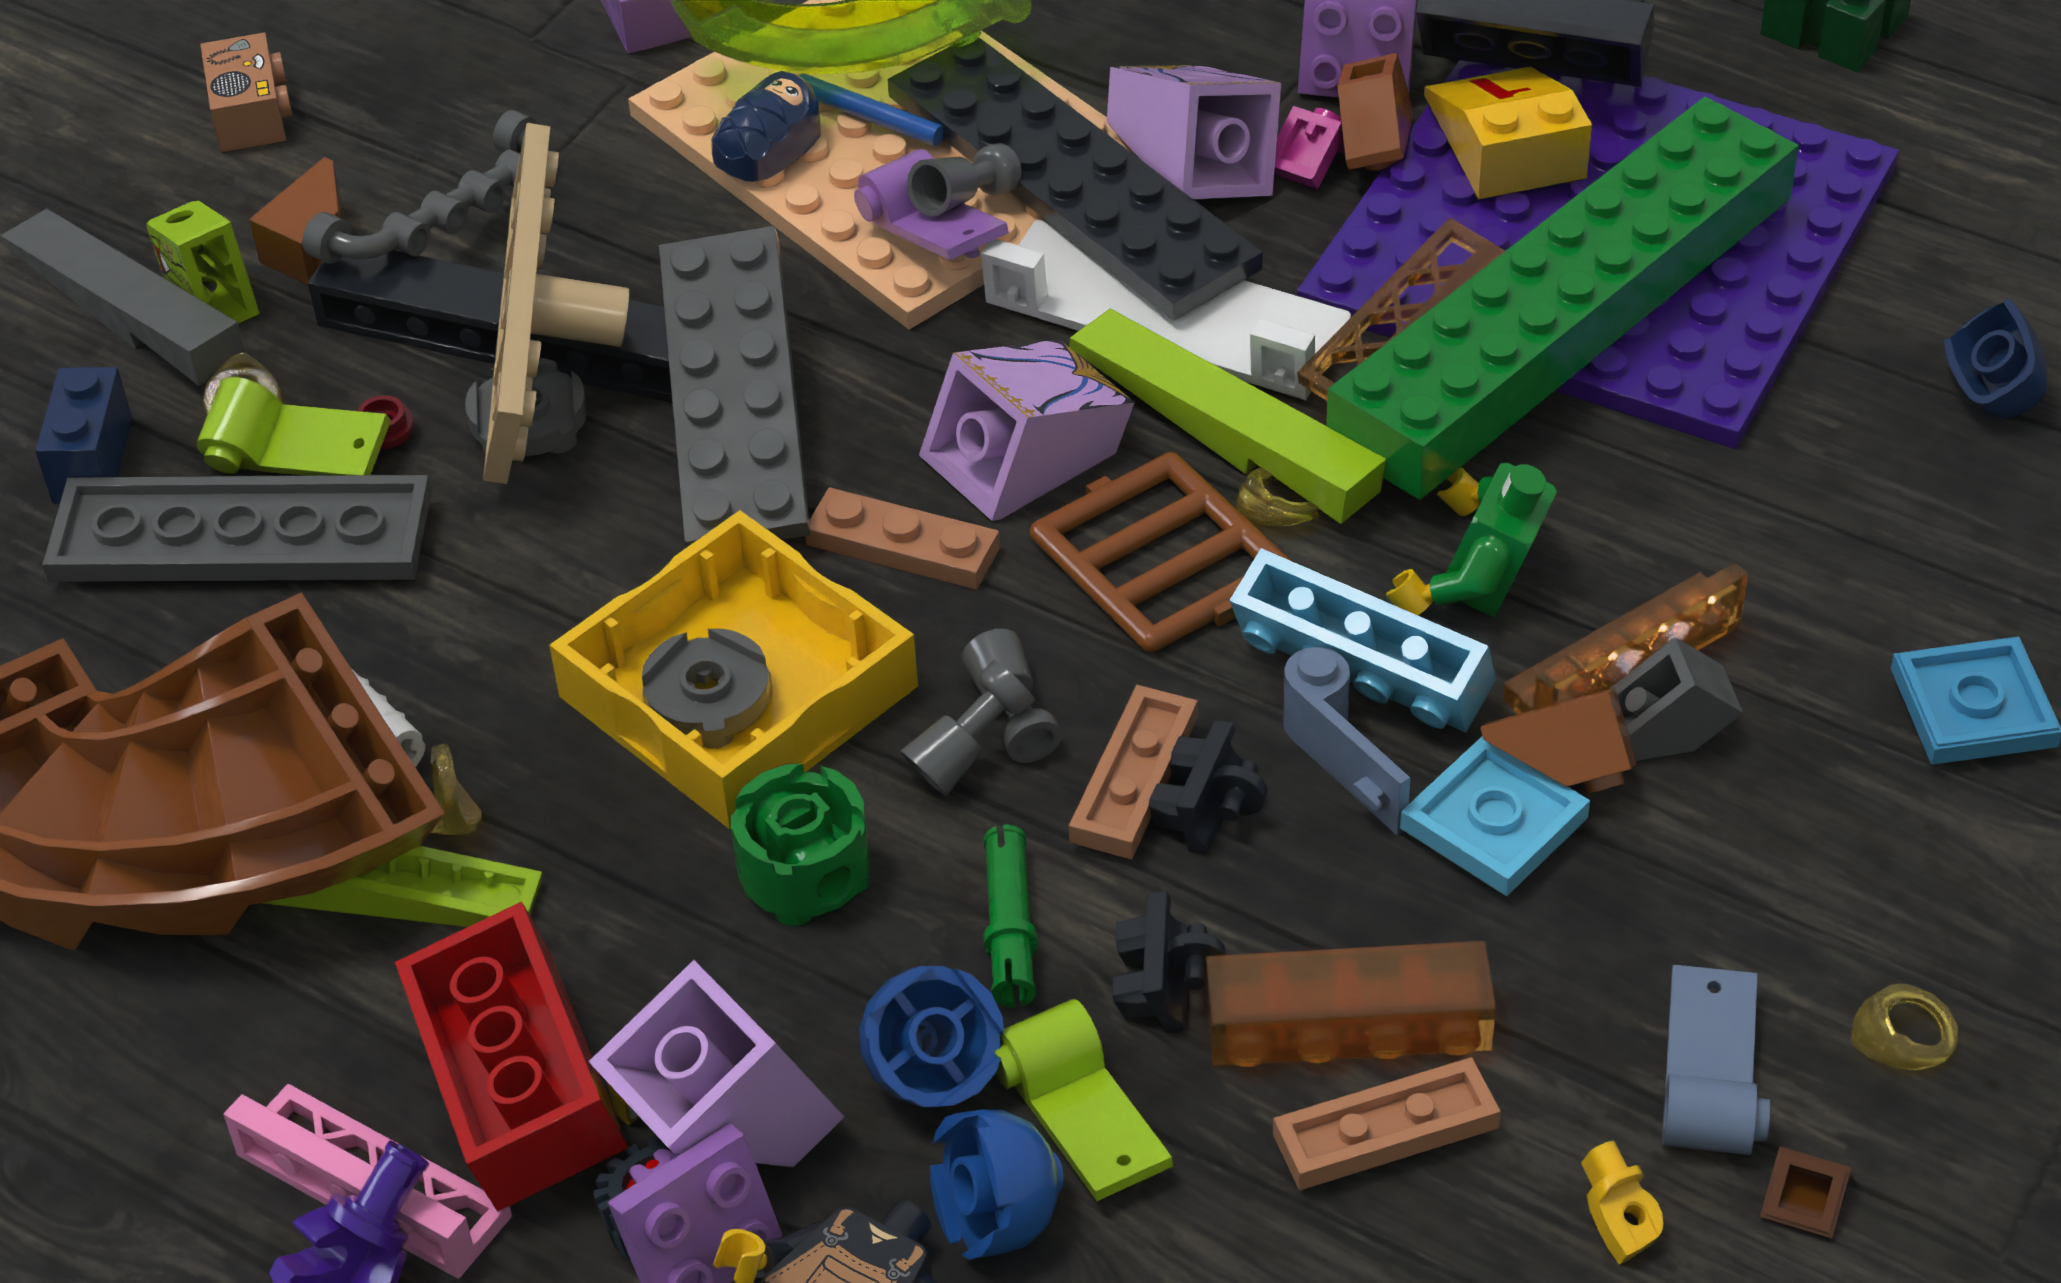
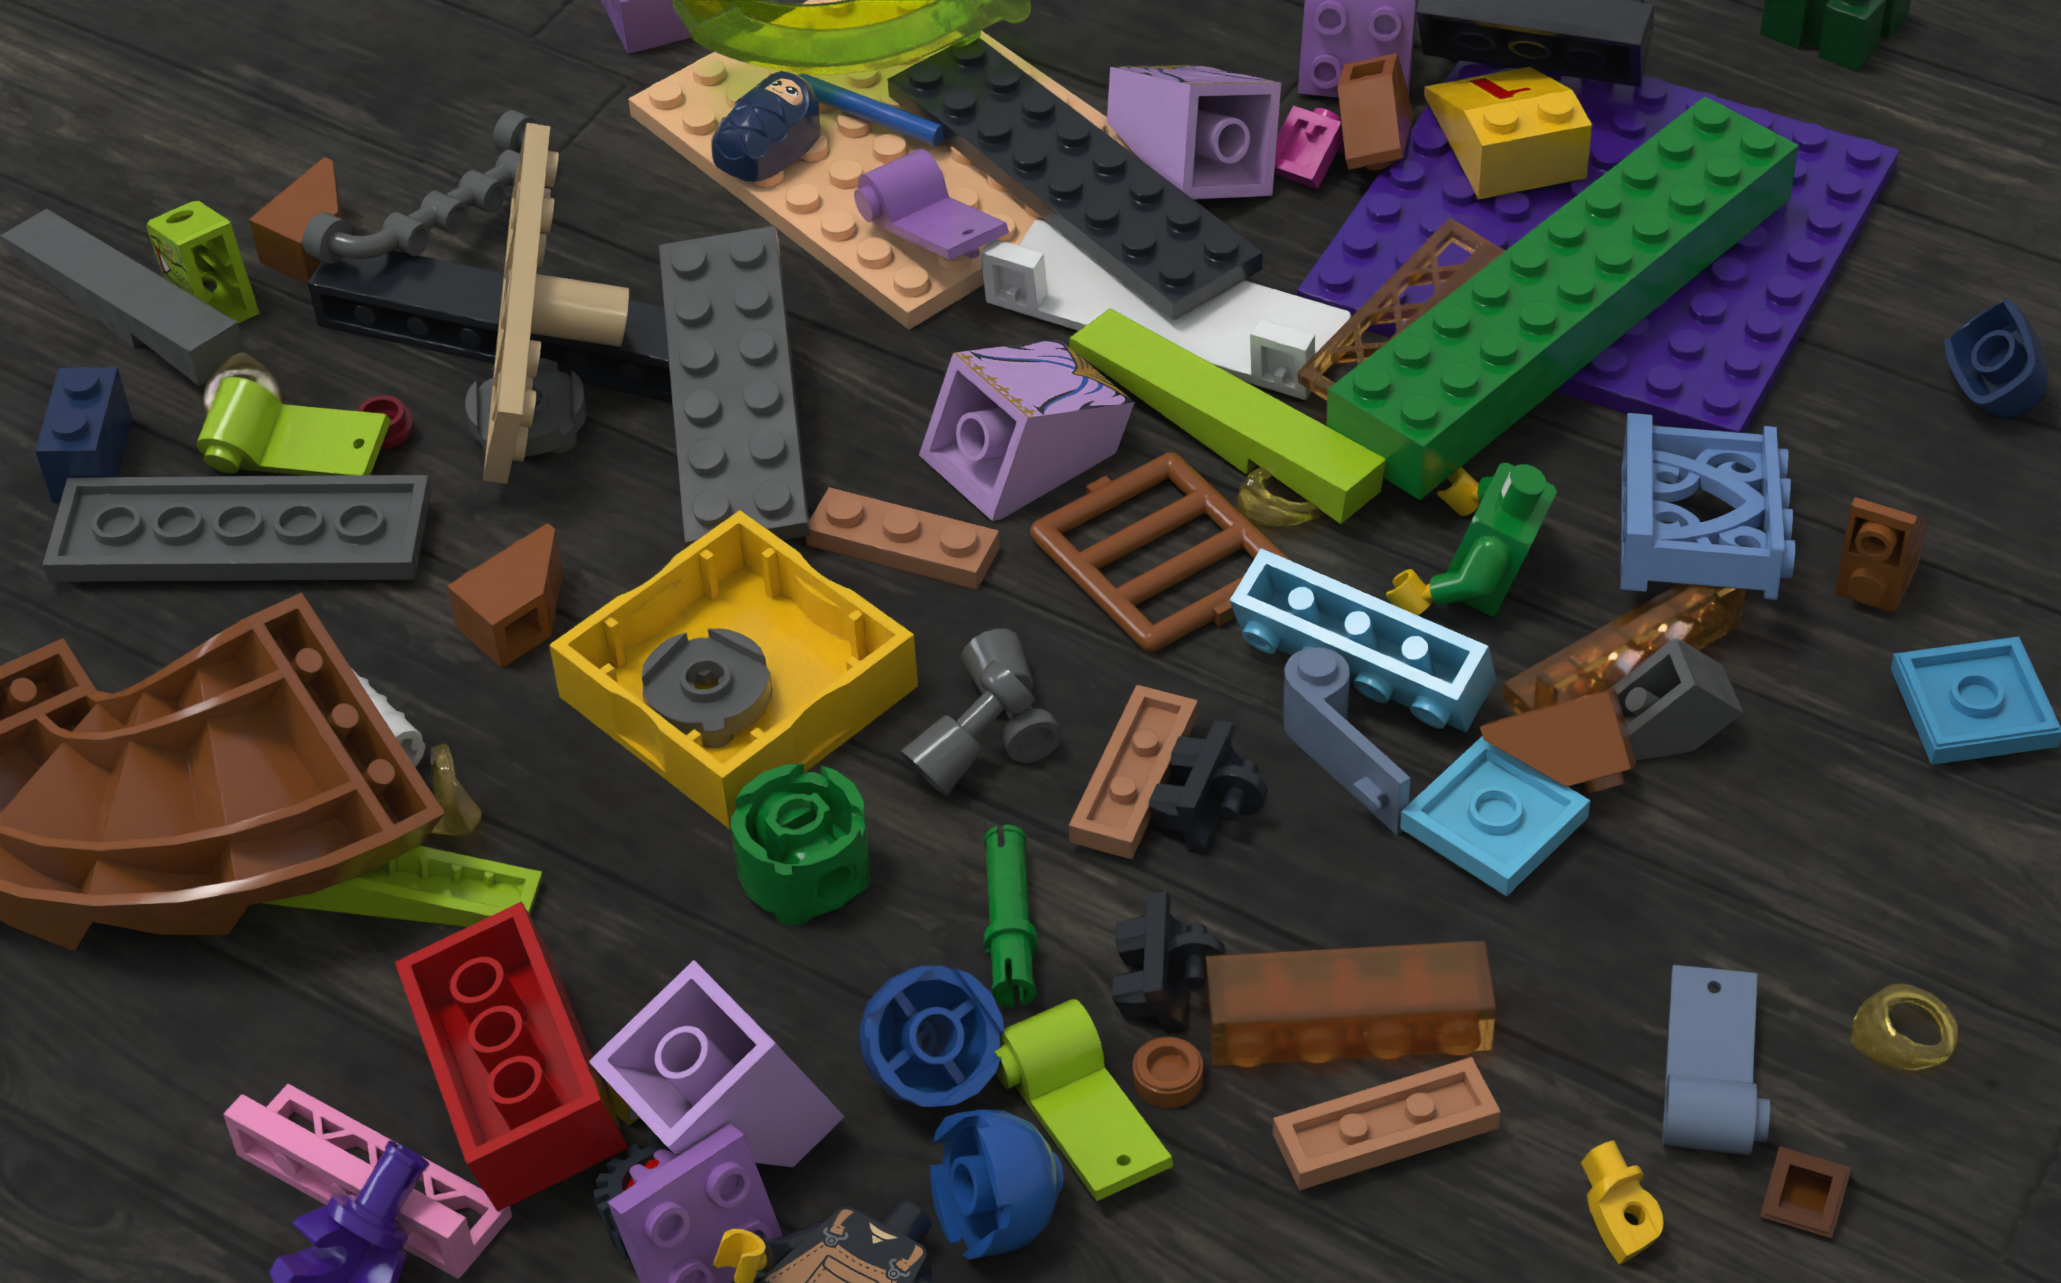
(246, 91): nougat brick -> none
(511, 598): none -> dark orange slope
(952, 181): dark grey piece -> none
(1168, 1072): none -> dark orange tile
(1709, 551): none -> medium blue fence
(1879, 554): none -> dark orange slope

